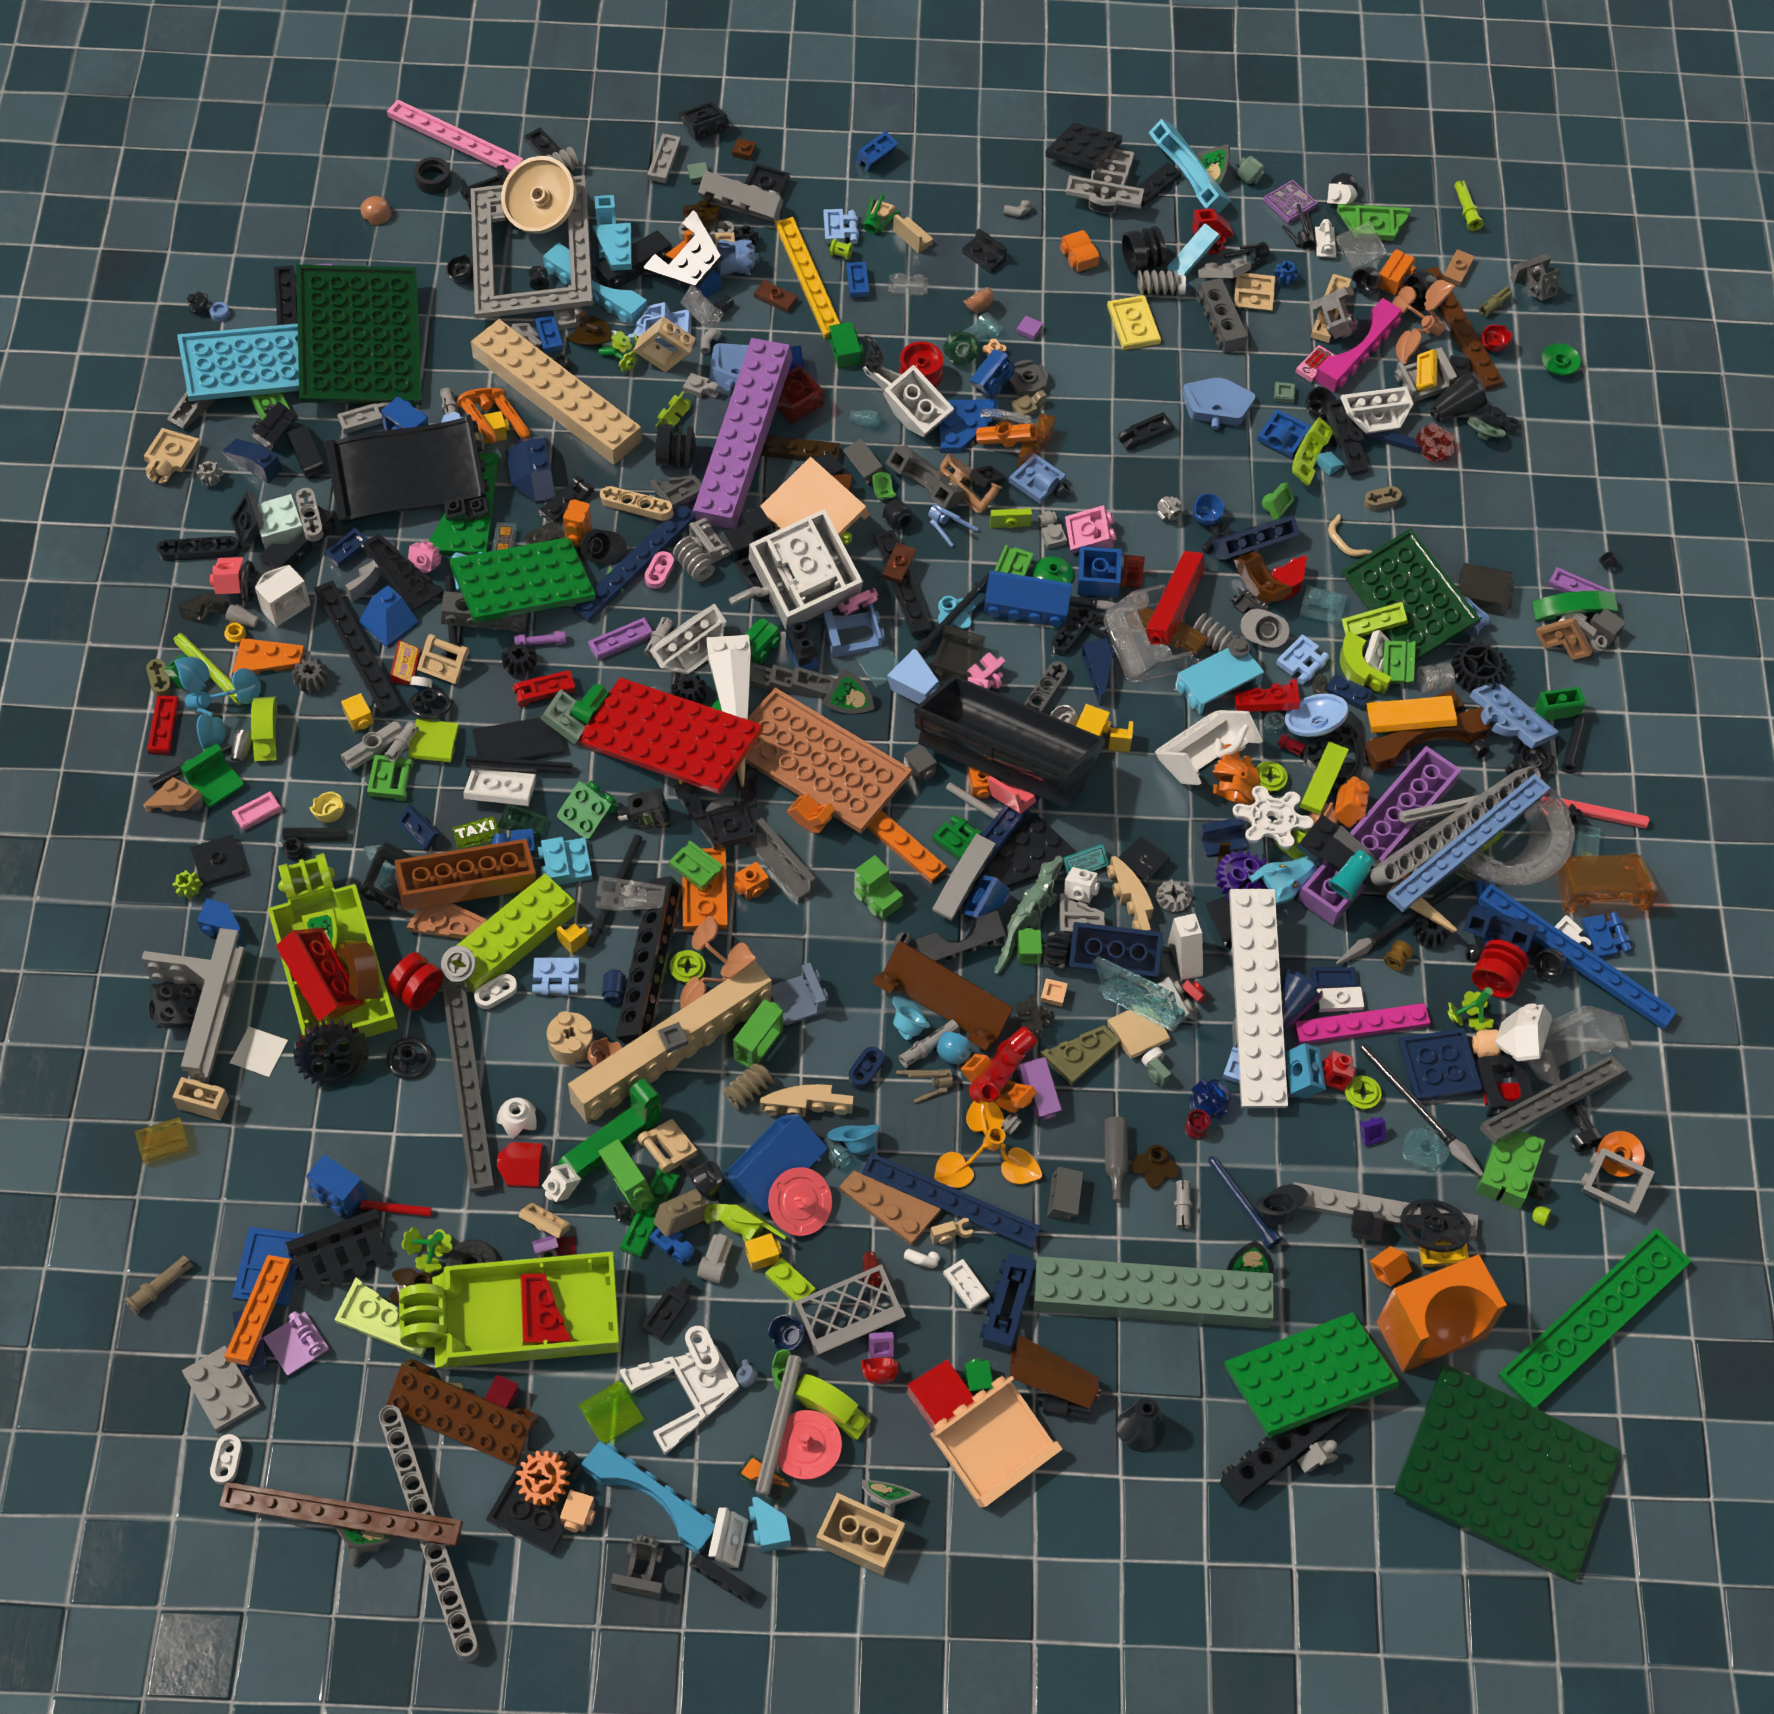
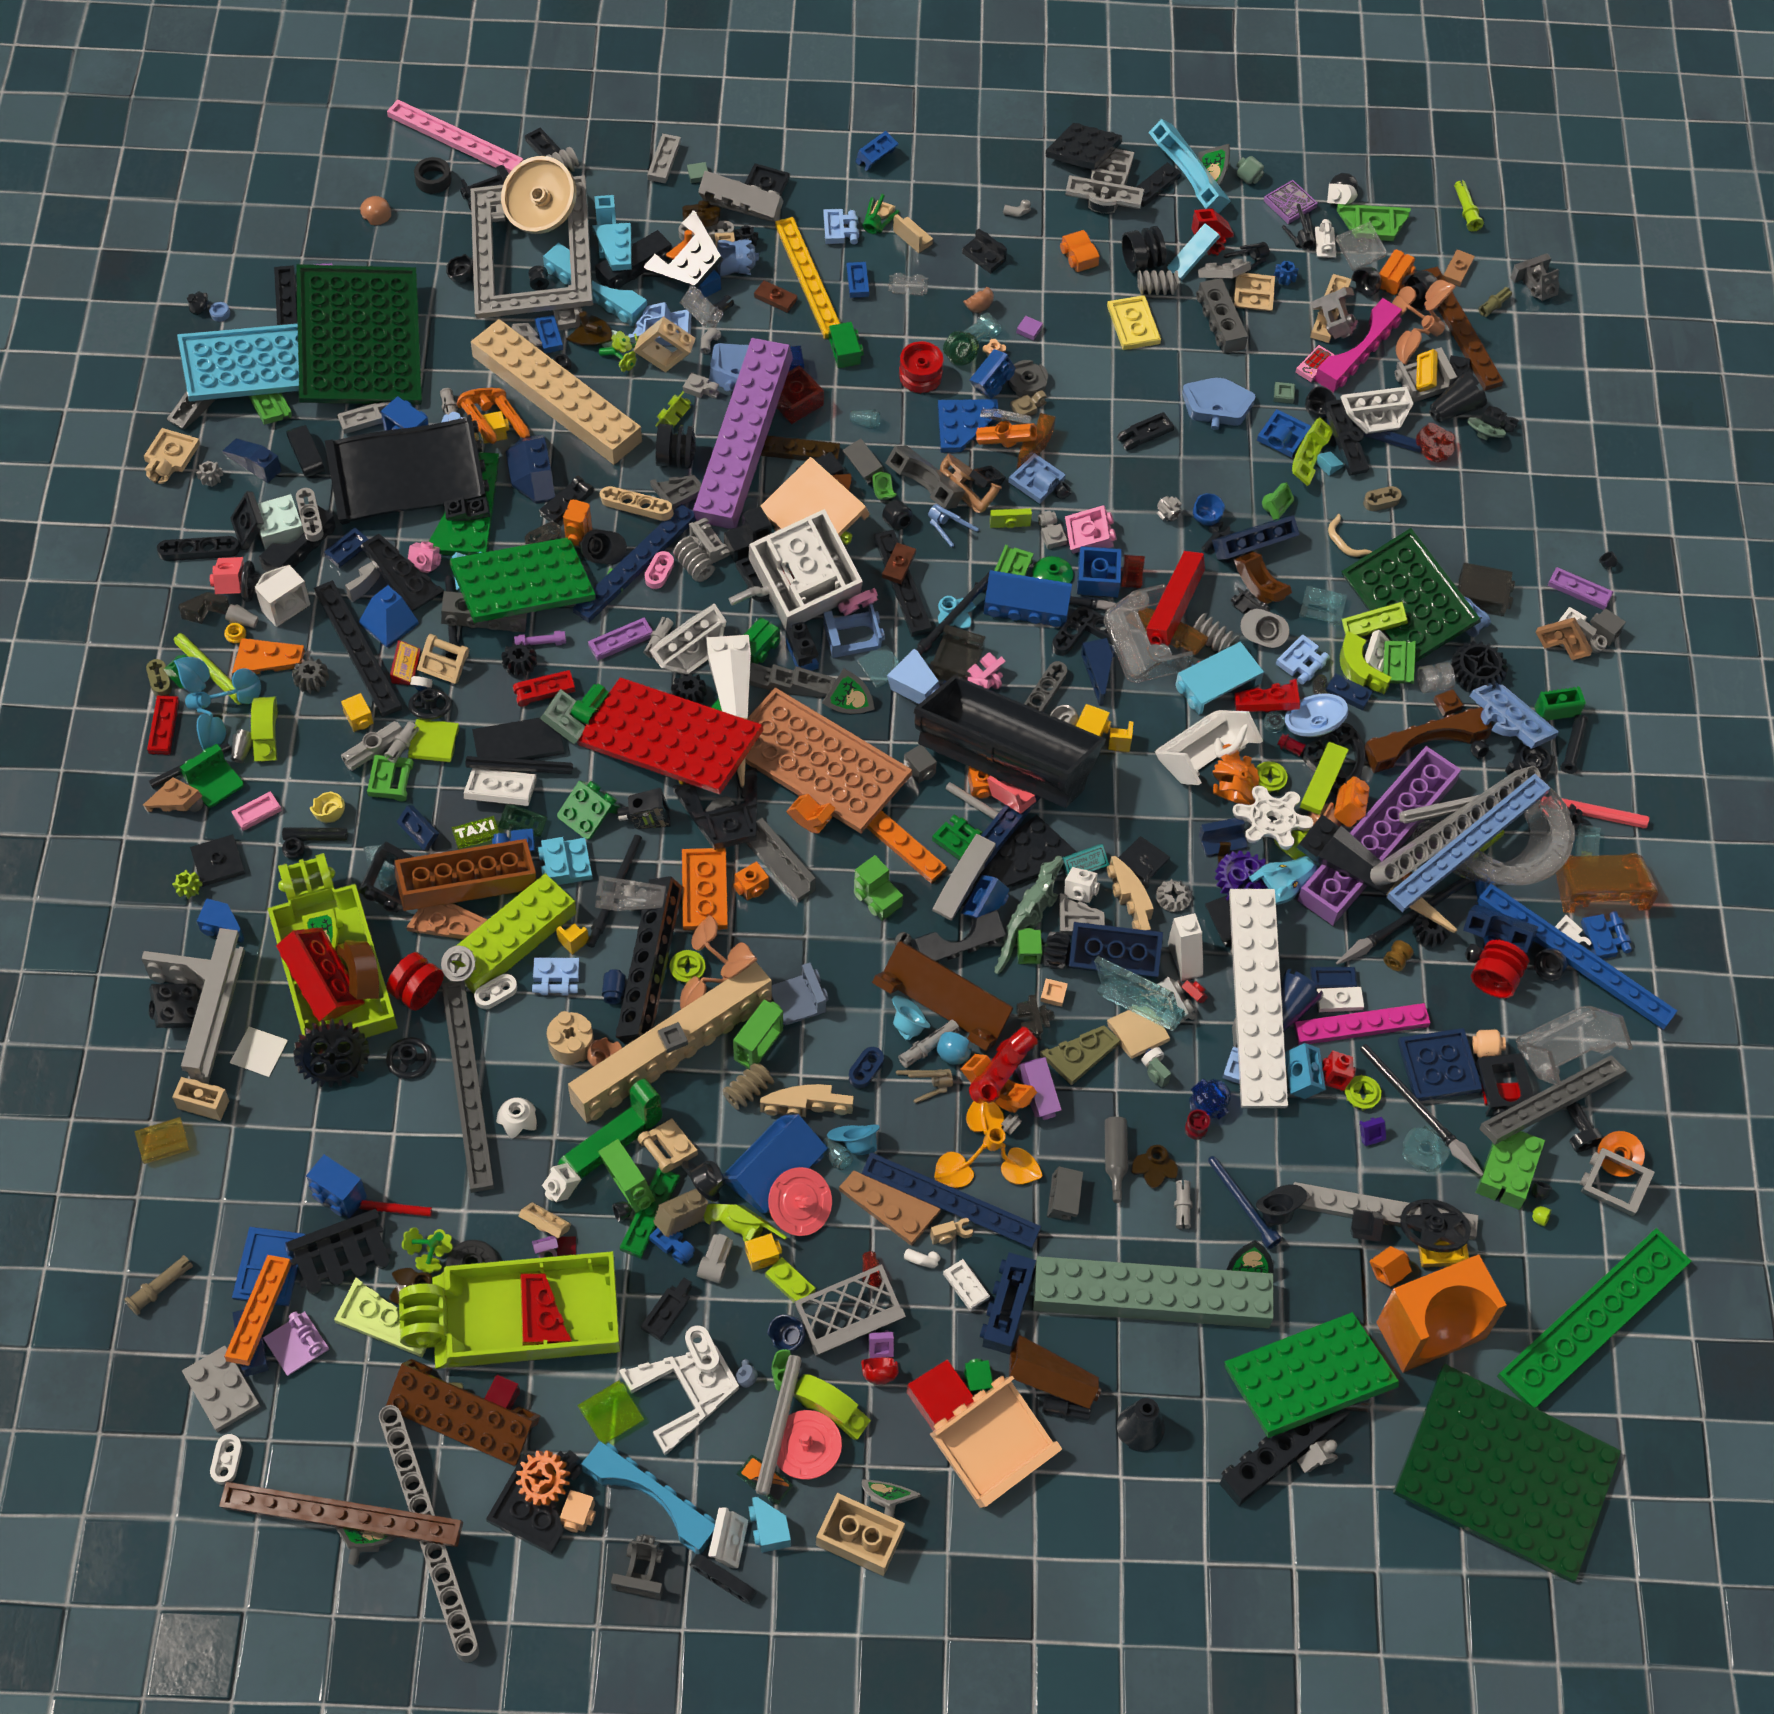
(274, 425): black brick -> none
(504, 536): tile -> none
(521, 1164): red slope -> none
(695, 865): bright green plate -> none
(704, 120): black plate -> none
(744, 149): reddish brown plate -> none
(848, 248): lime bush -> none
(908, 394): white slope -> none
(1183, 285): white tile -> none
(1239, 648): dark grey plate -> none
(1291, 574): red slope -> none
(1352, 875): teal plant -> none
(1411, 714): light orange tile -> none
(1473, 1004): lime plant -> none
(1496, 338): red hair -> none
(1525, 1032): white wedge -> none
(1561, 359): green dish -> none
(1573, 603): green slope -> none

